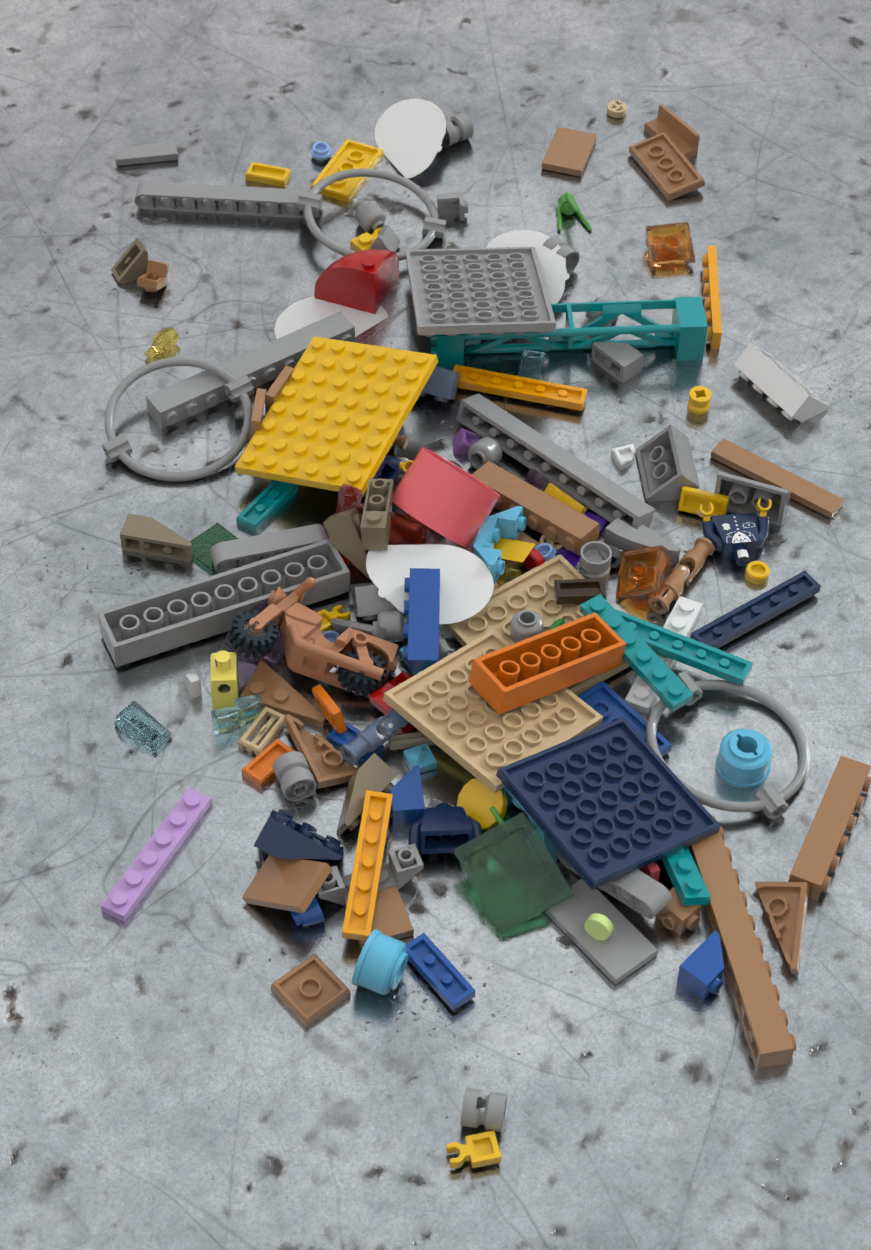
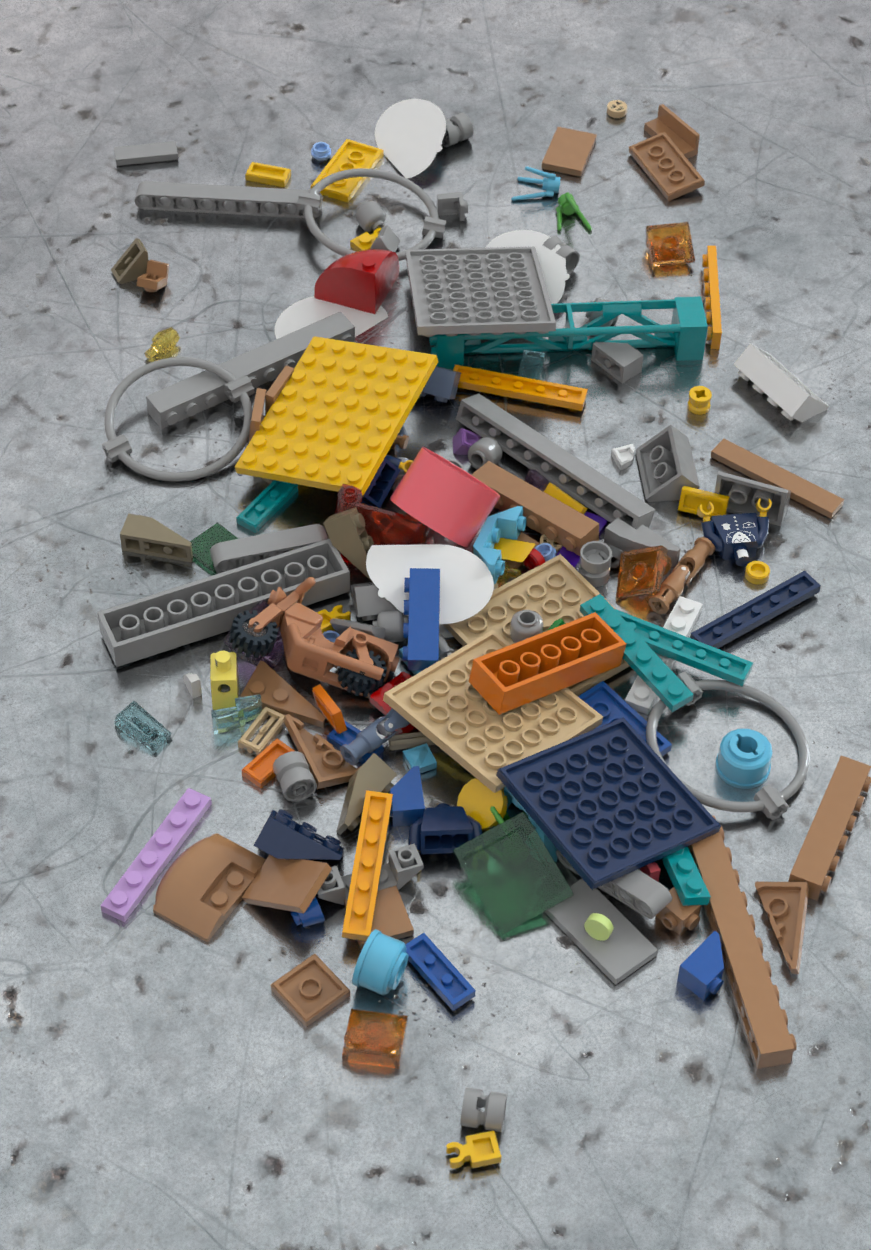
(206, 885): none -> medium nougat slope
(374, 1038): none -> clear orange slope
(377, 514): dark tan slope -> none
(550, 184): none -> medium azure plant
(578, 590): dark brown tile -> none

